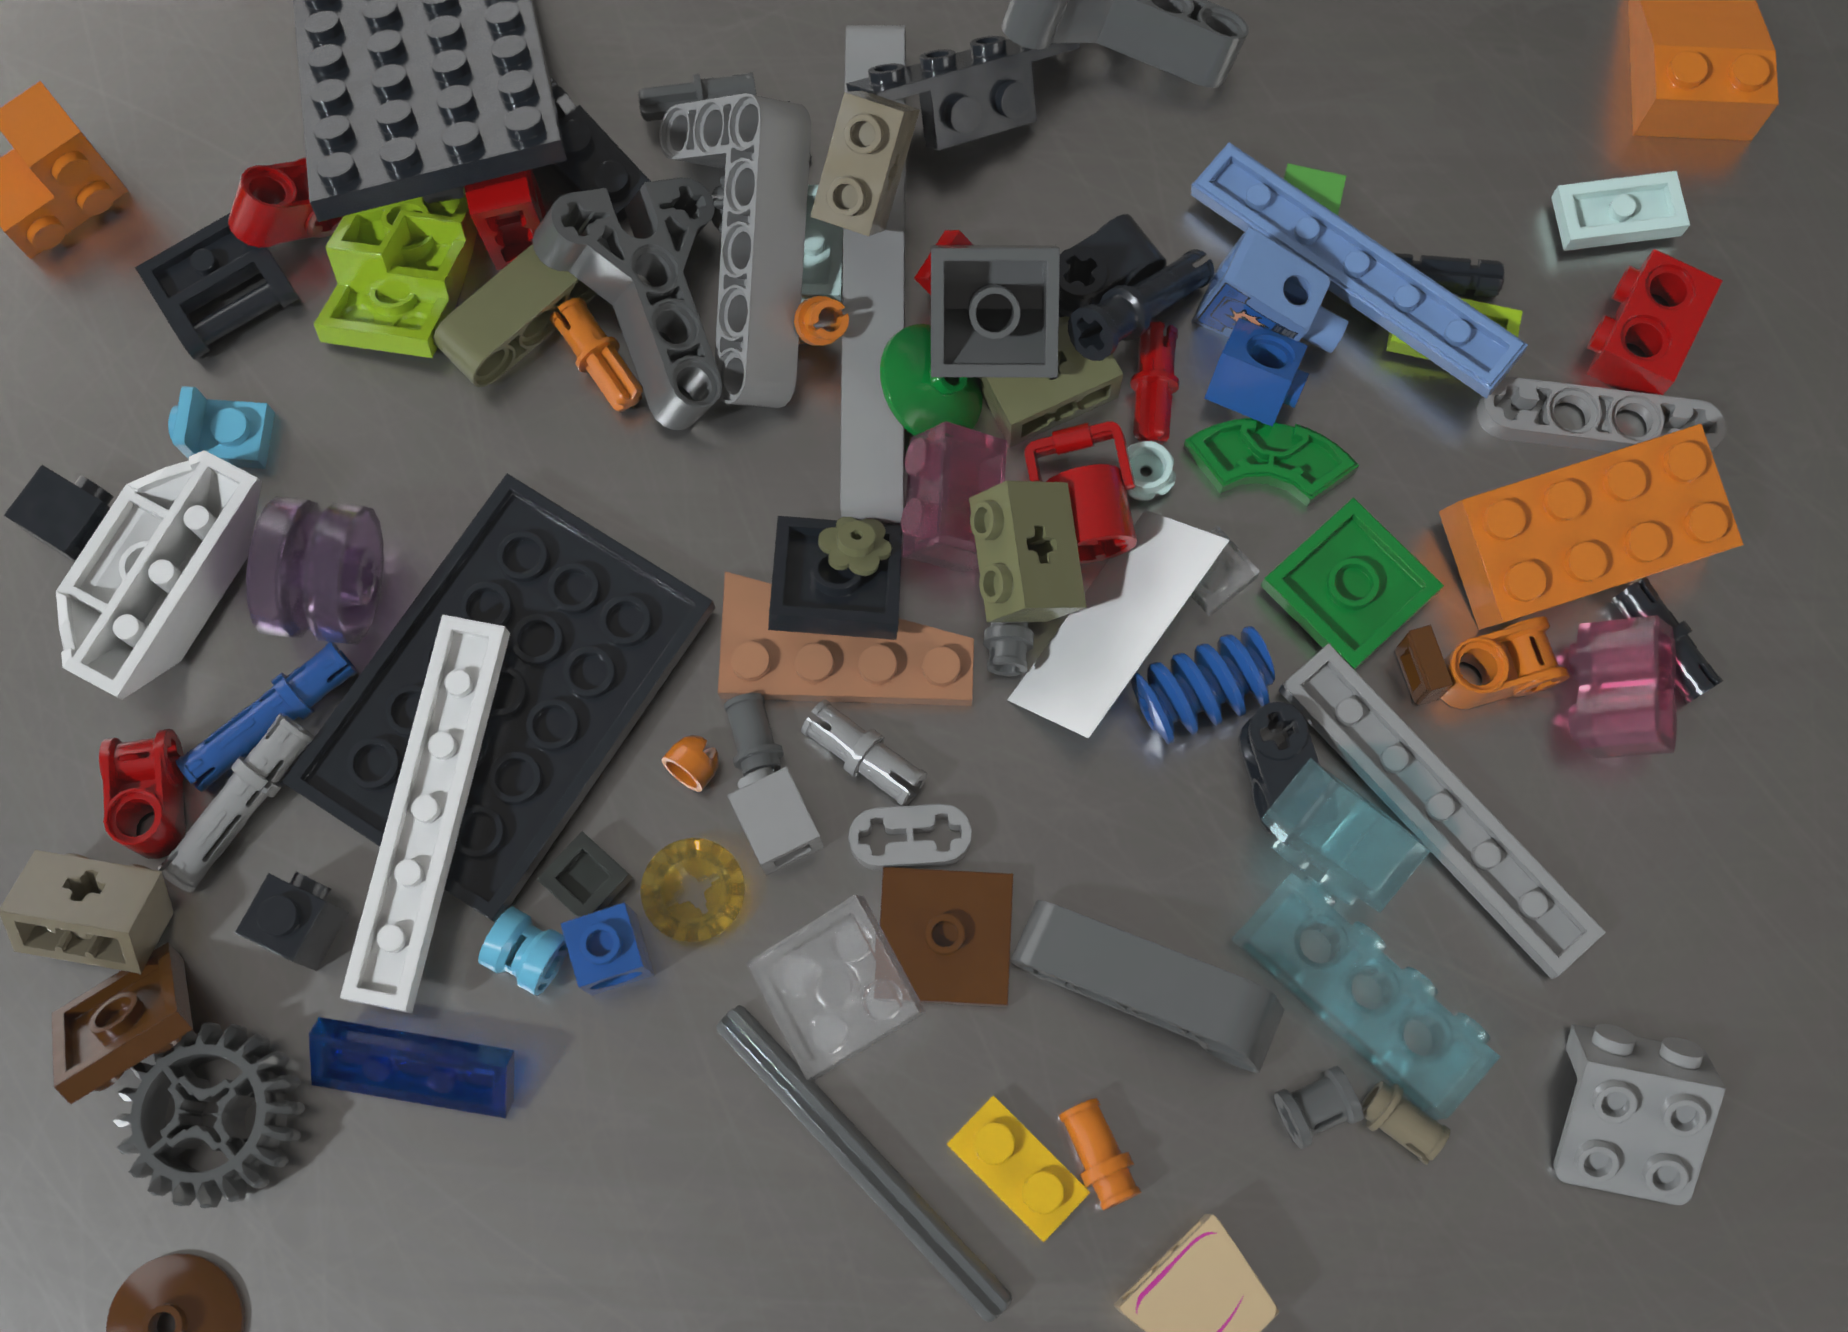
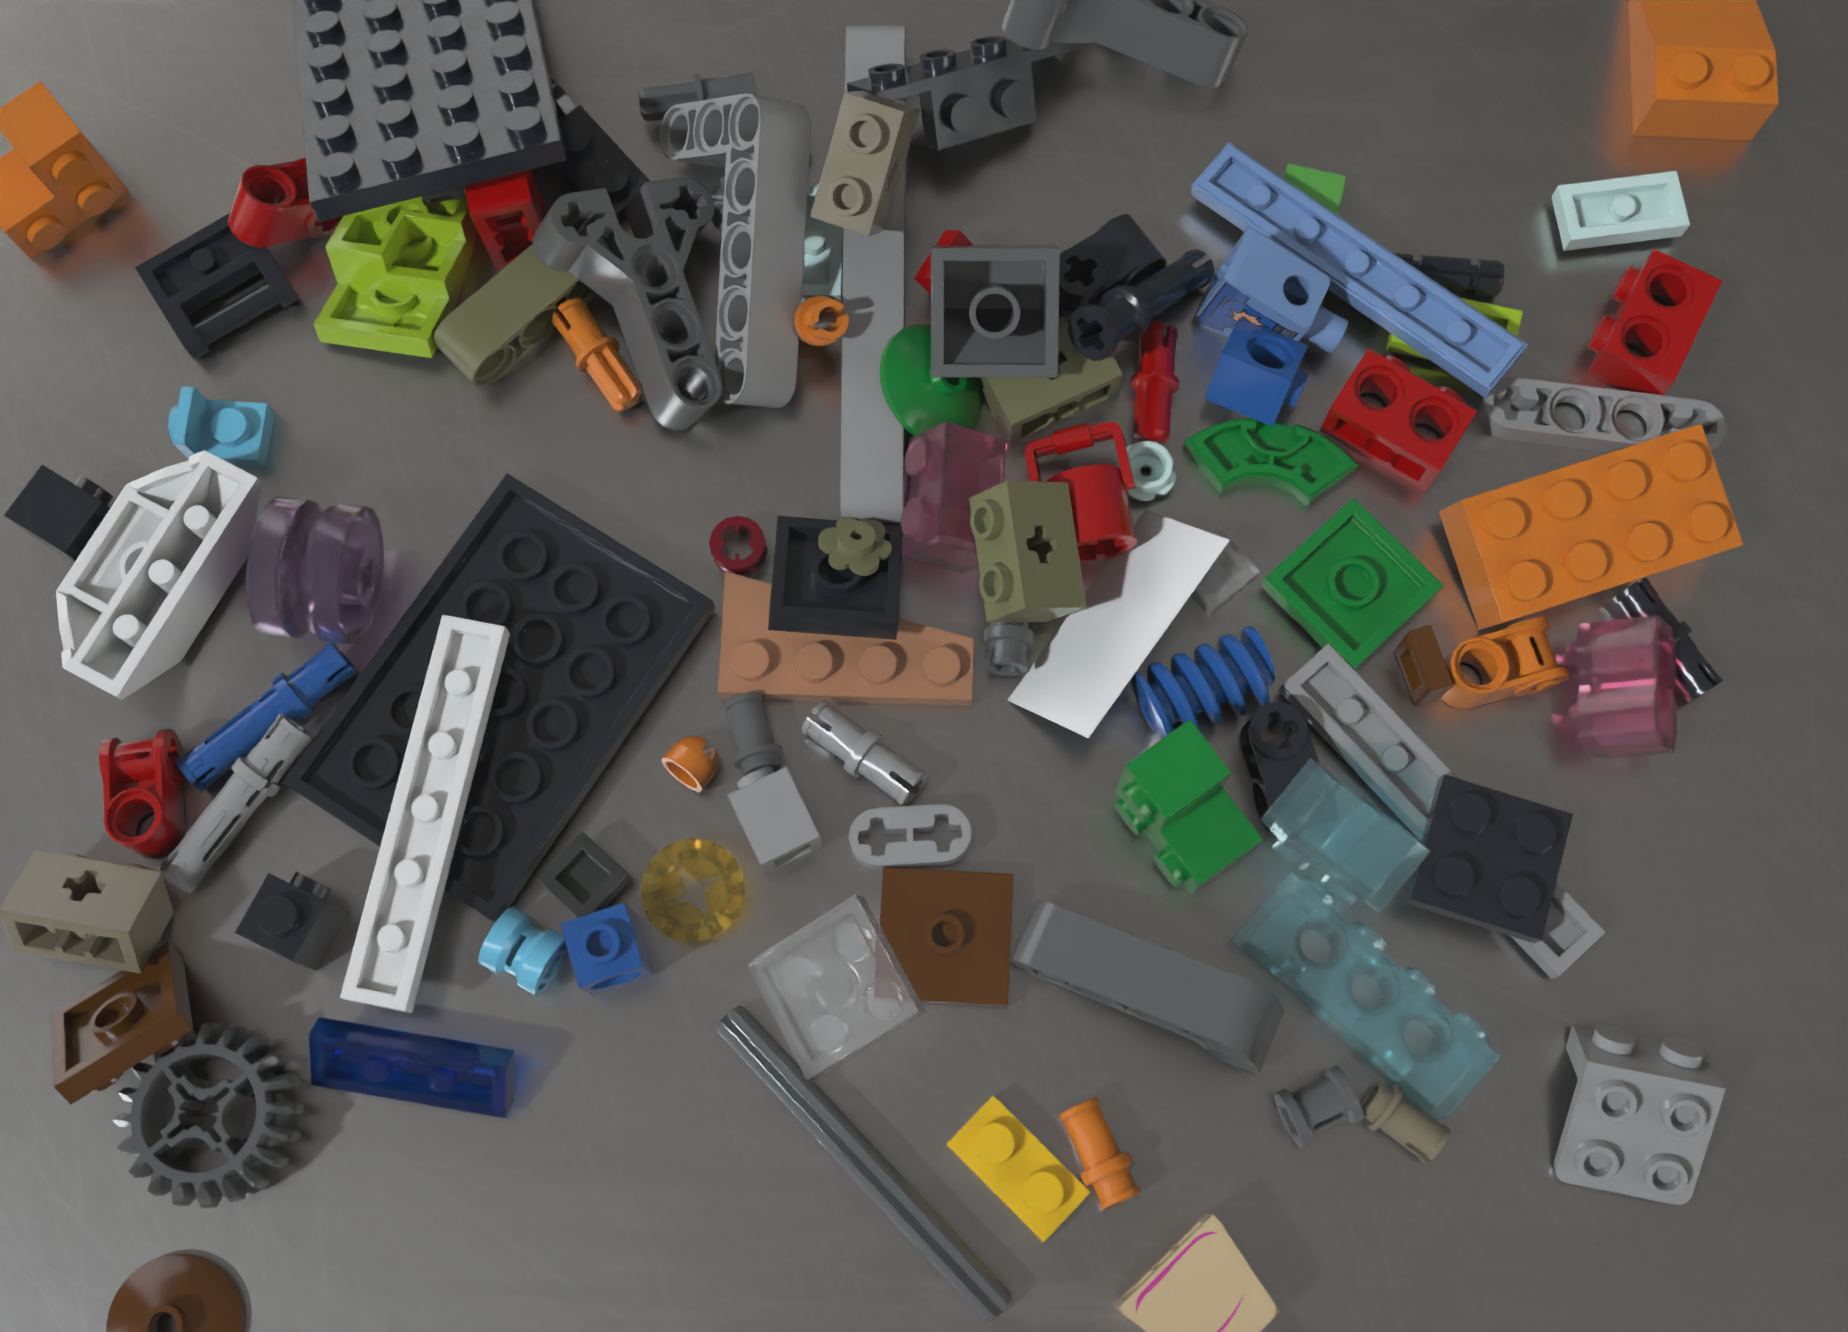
(738, 526): none -> dark red bush
(1183, 808): none -> green brick
(1390, 432): none -> red brick
(1490, 859): none -> black plate

